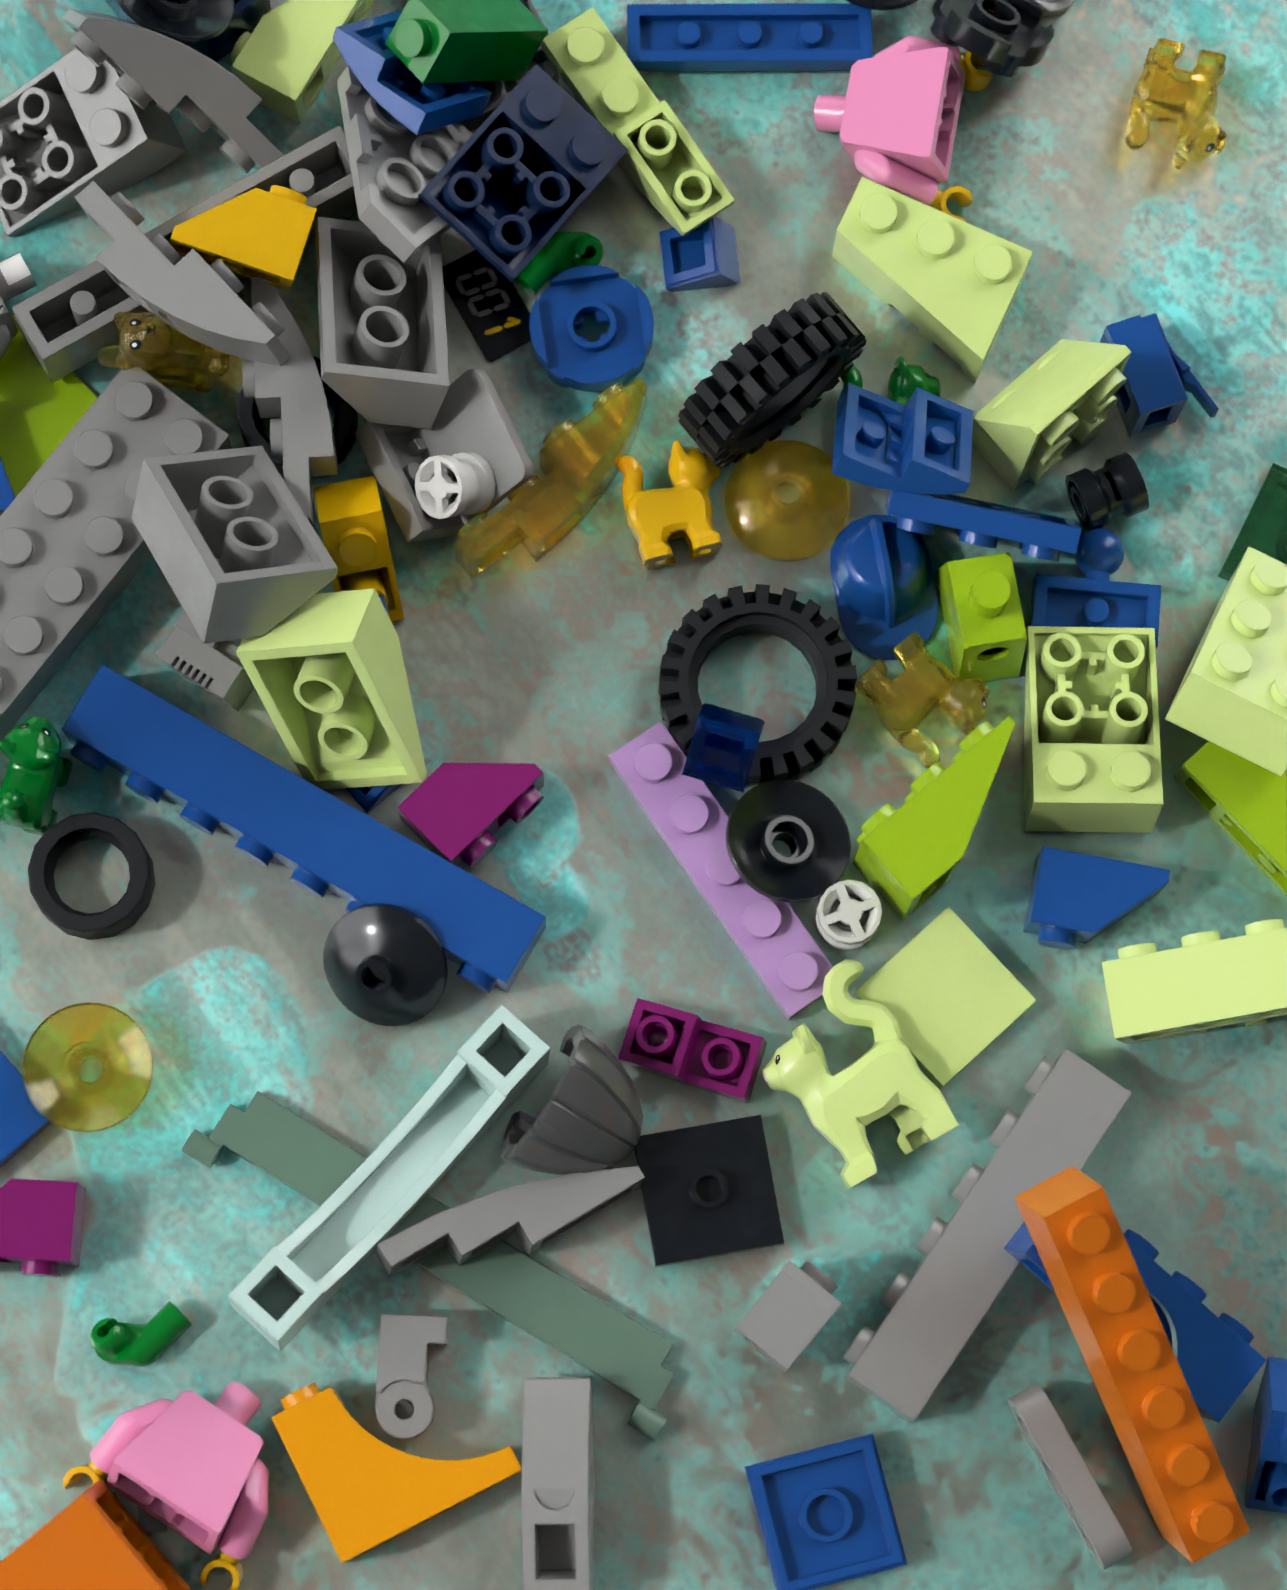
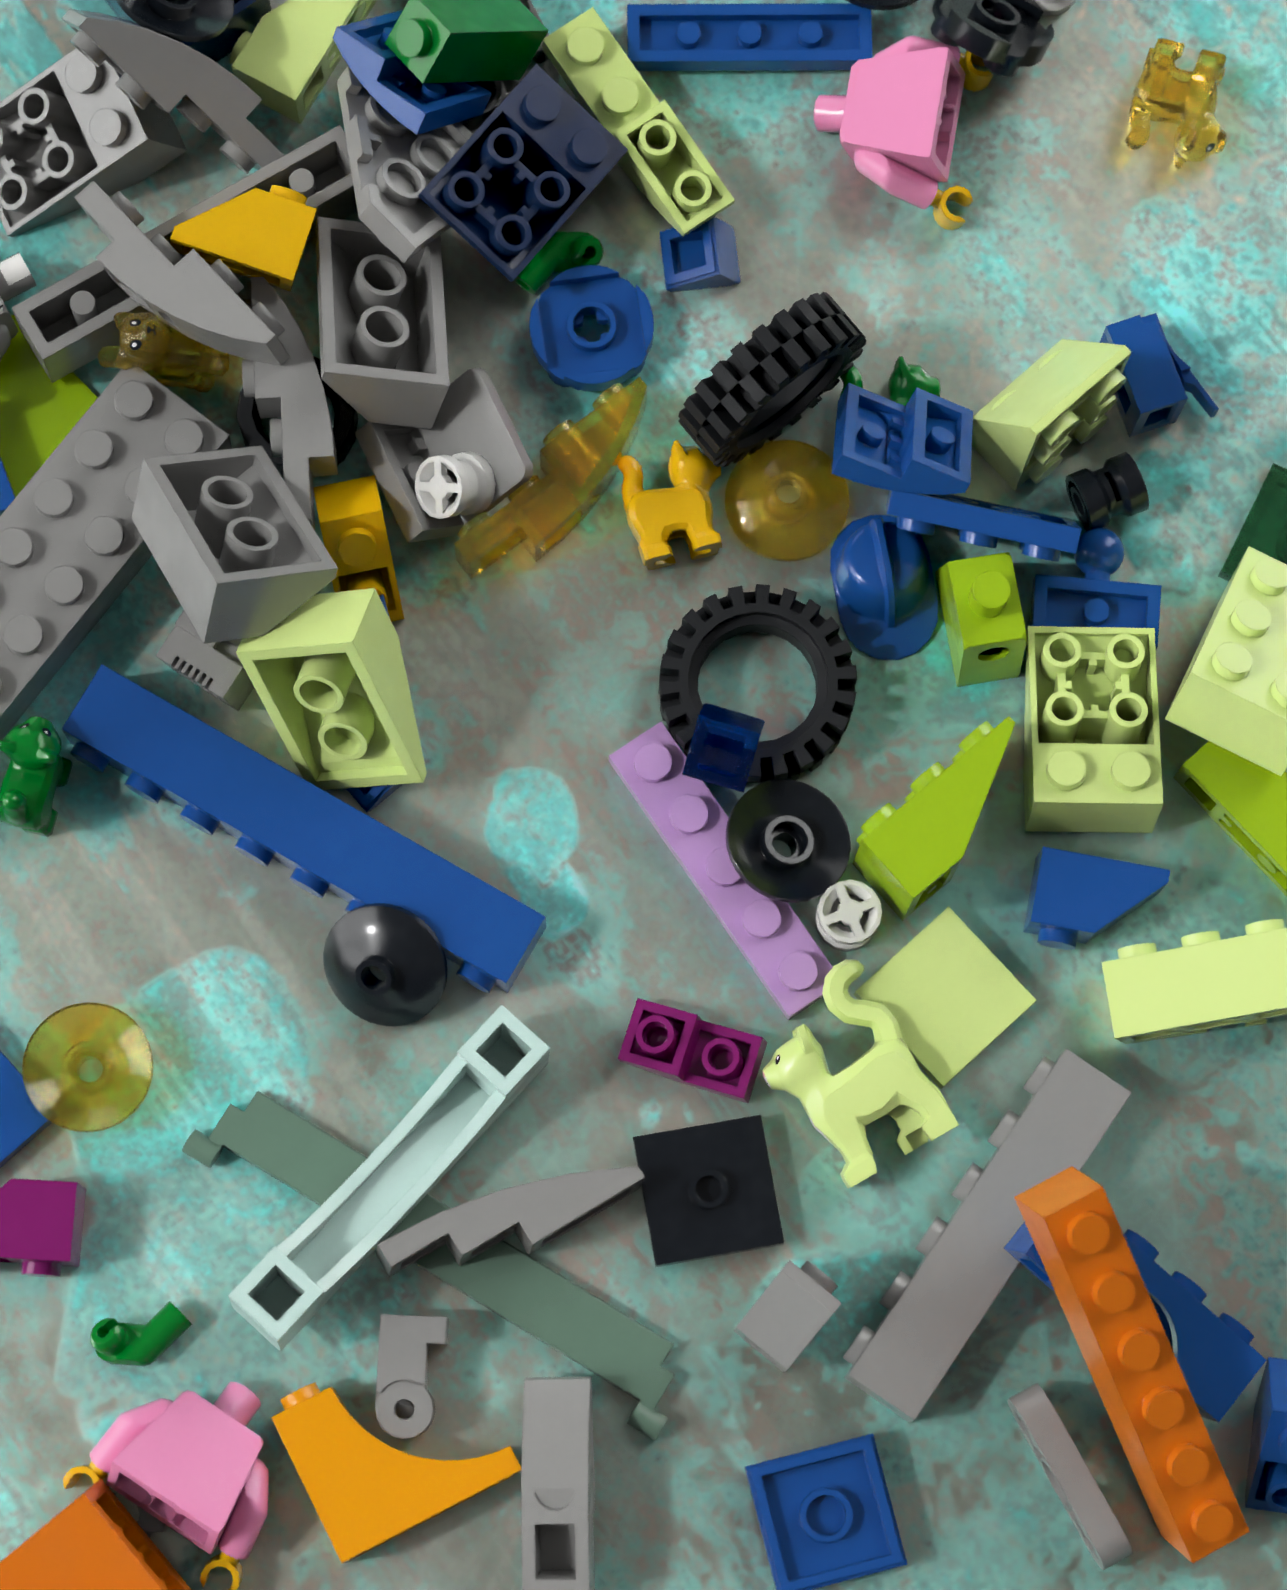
(70, 832): black tyre -> none
(467, 804): magenta slope -> none
(487, 305): black sticker -> none
(588, 1123): dark grey hair -> none
(919, 690): clear yellow animal -> none
(932, 269): yellowish green wedge -> none

